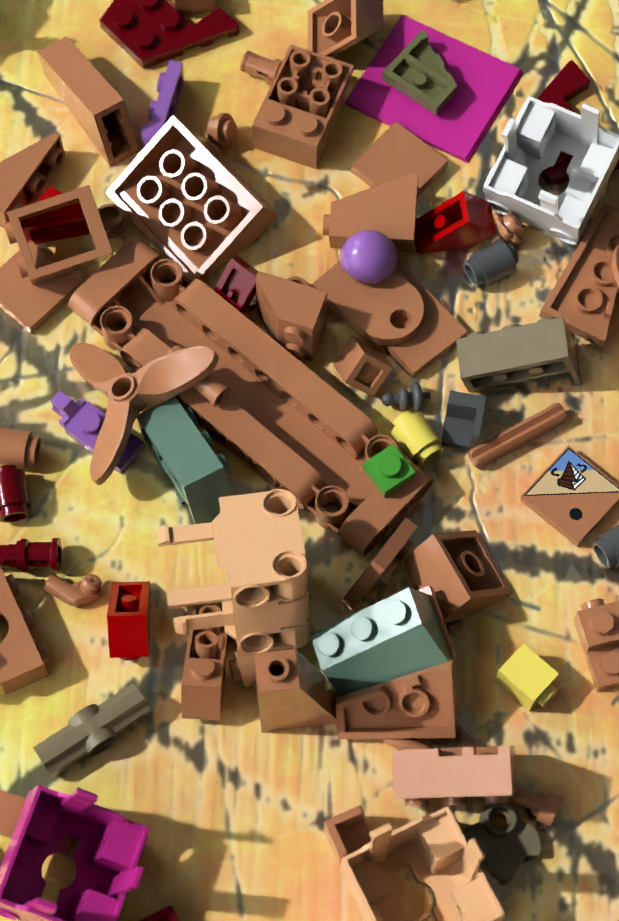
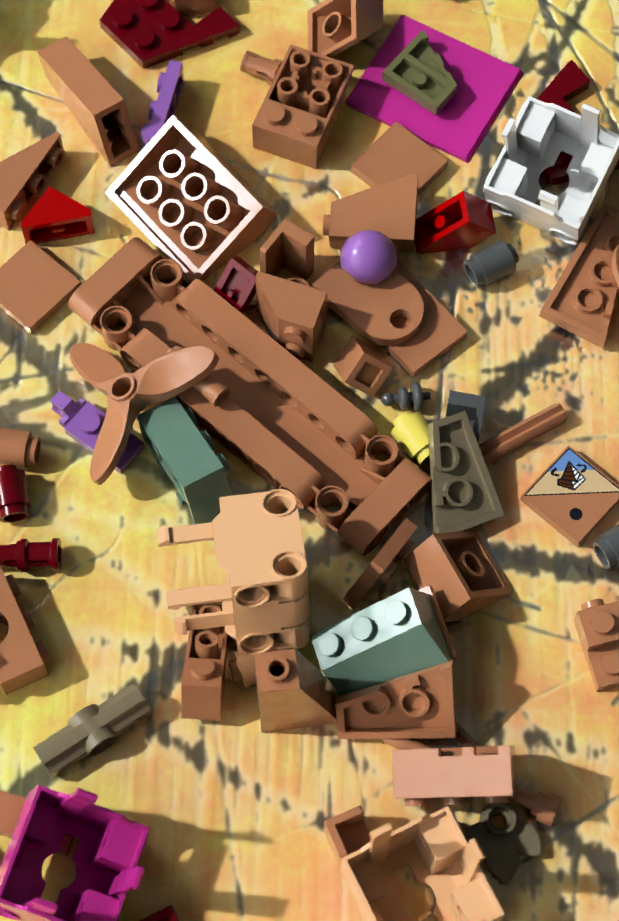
(74, 594): nougat arm -> none
(93, 220): nougat window -> none
(113, 219): nougat plate -> none
(129, 620): red slope -> none
(222, 130): nougat plate -> none
(288, 248): none -> nougat panel
(388, 470): bright green plate -> none
(459, 477): none -> dark tan wing
(508, 228): nougat plant -> none
(519, 355): dark tan wedge -> none
(527, 678): light yellow brick -> none

